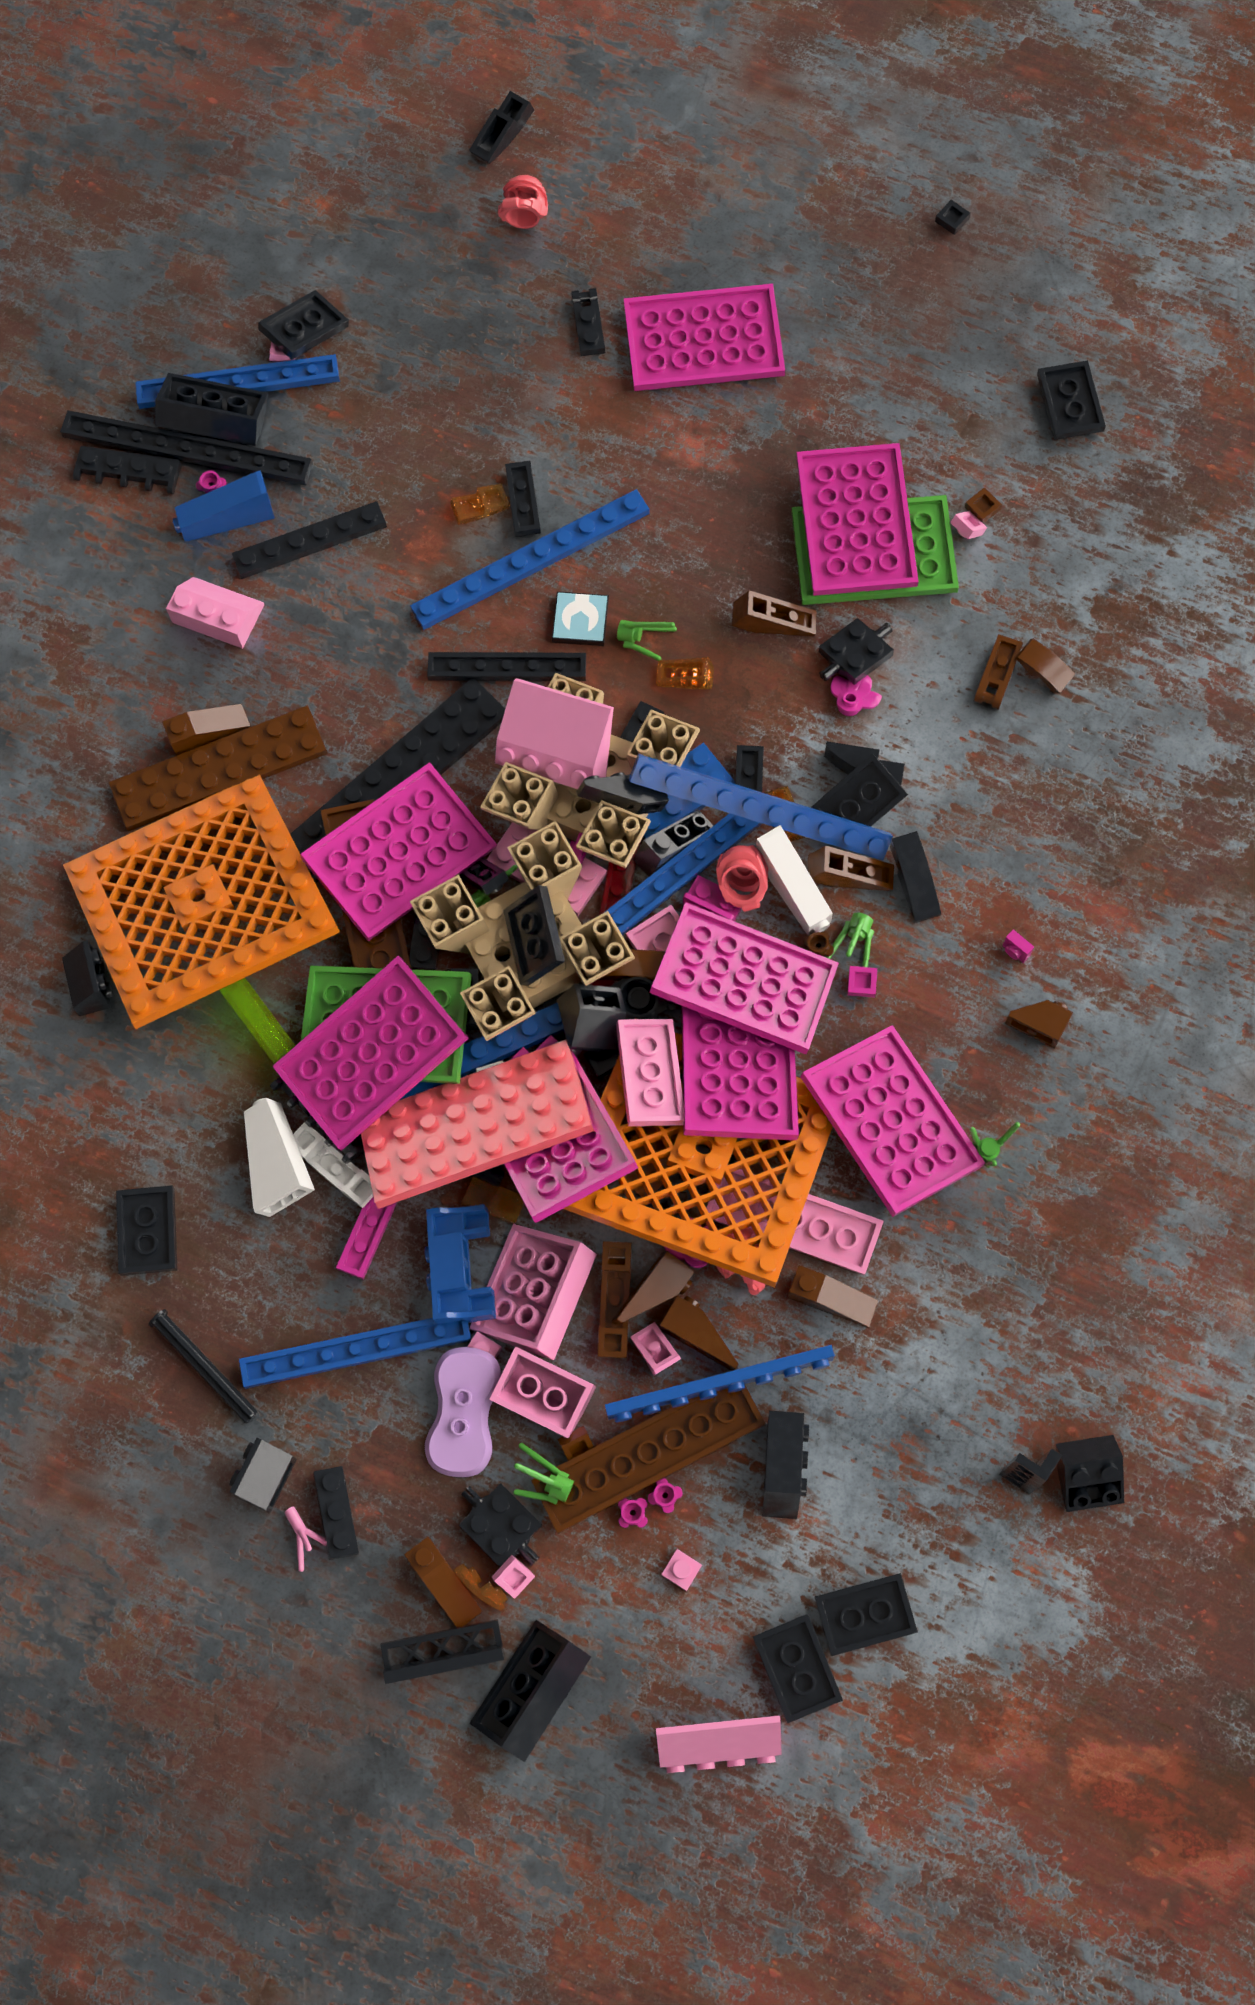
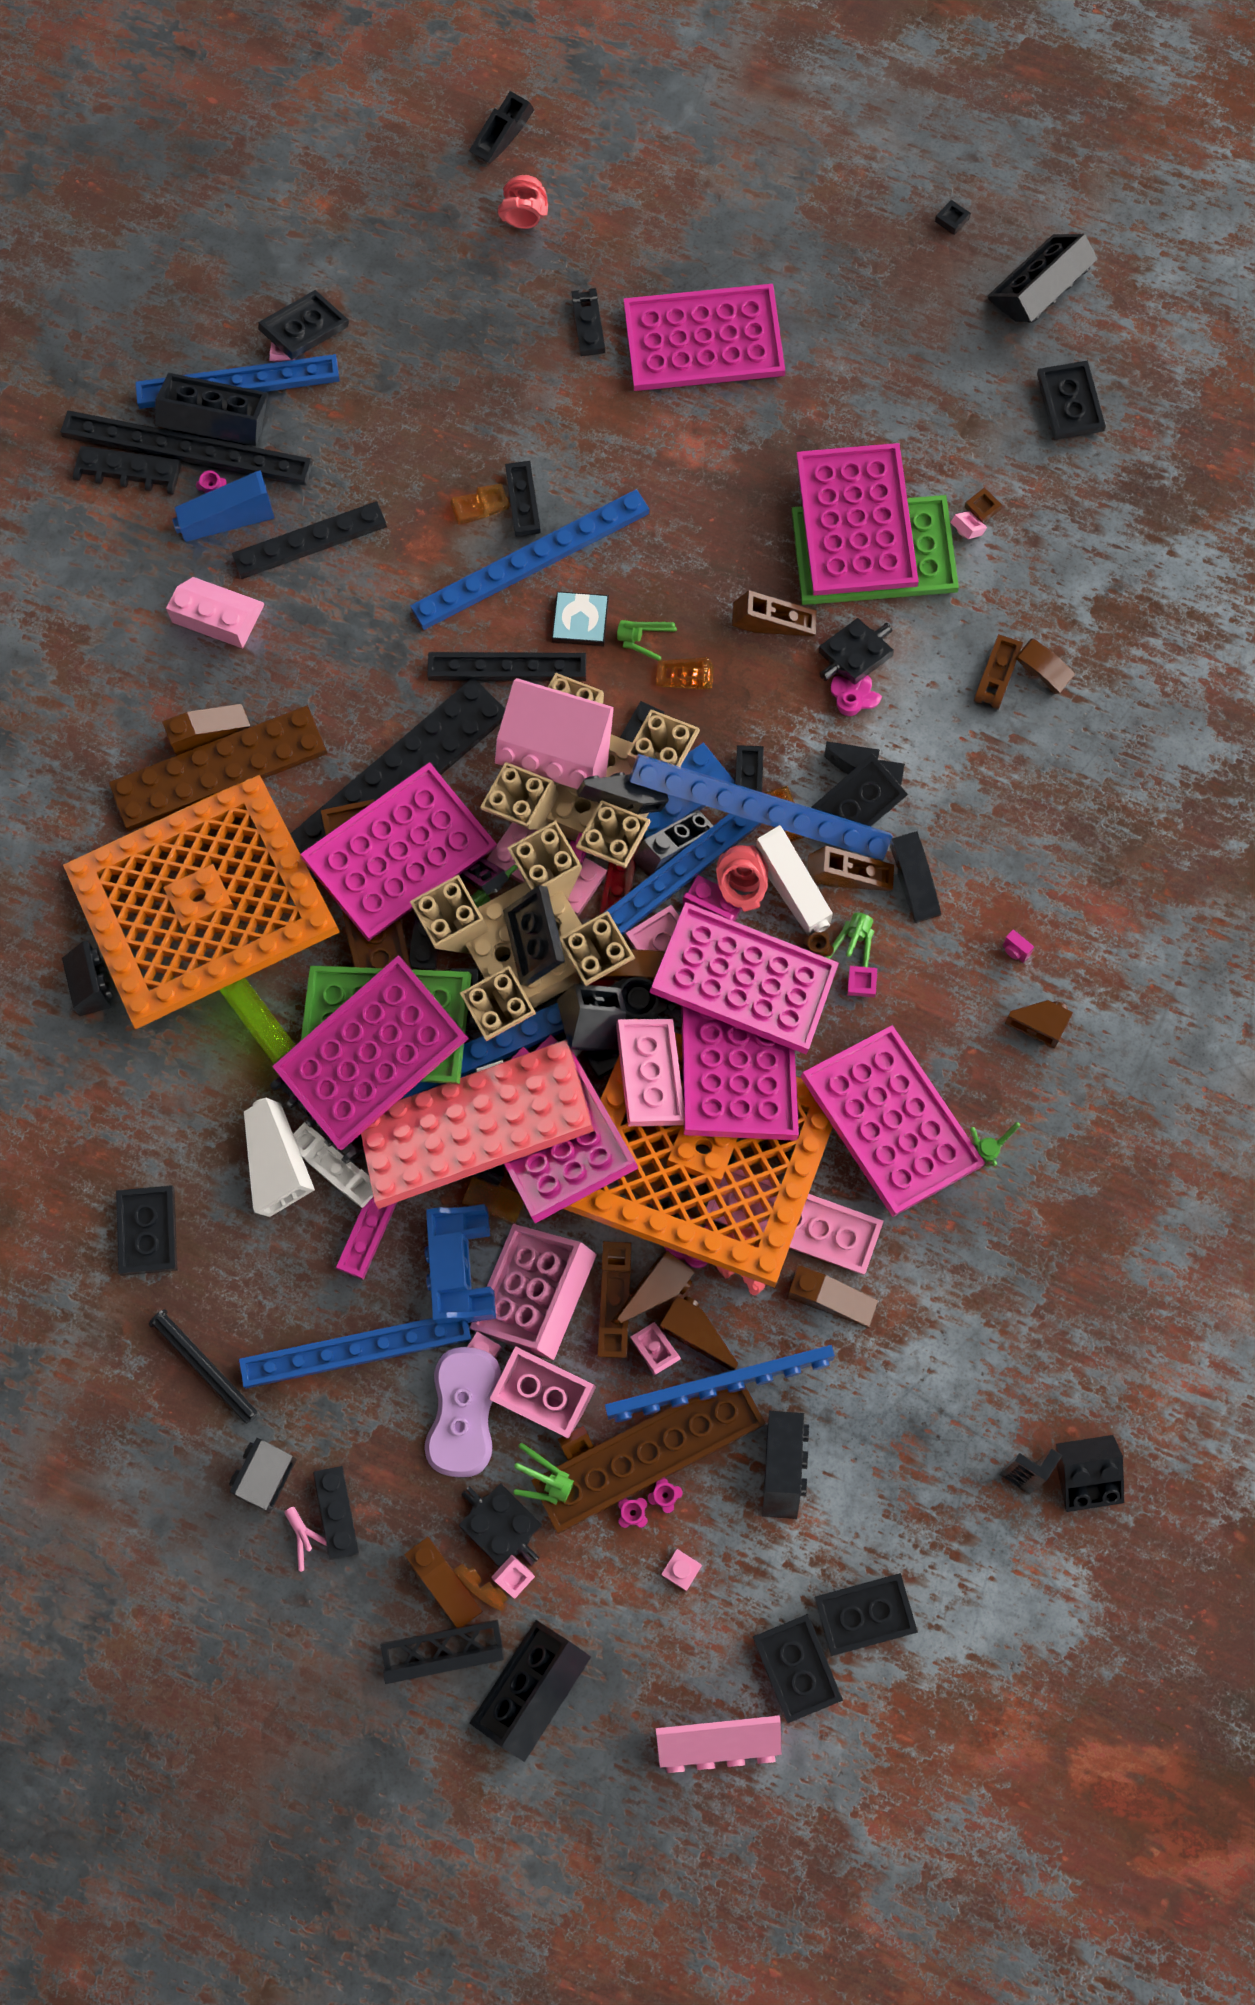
(1043, 276): none -> black slope

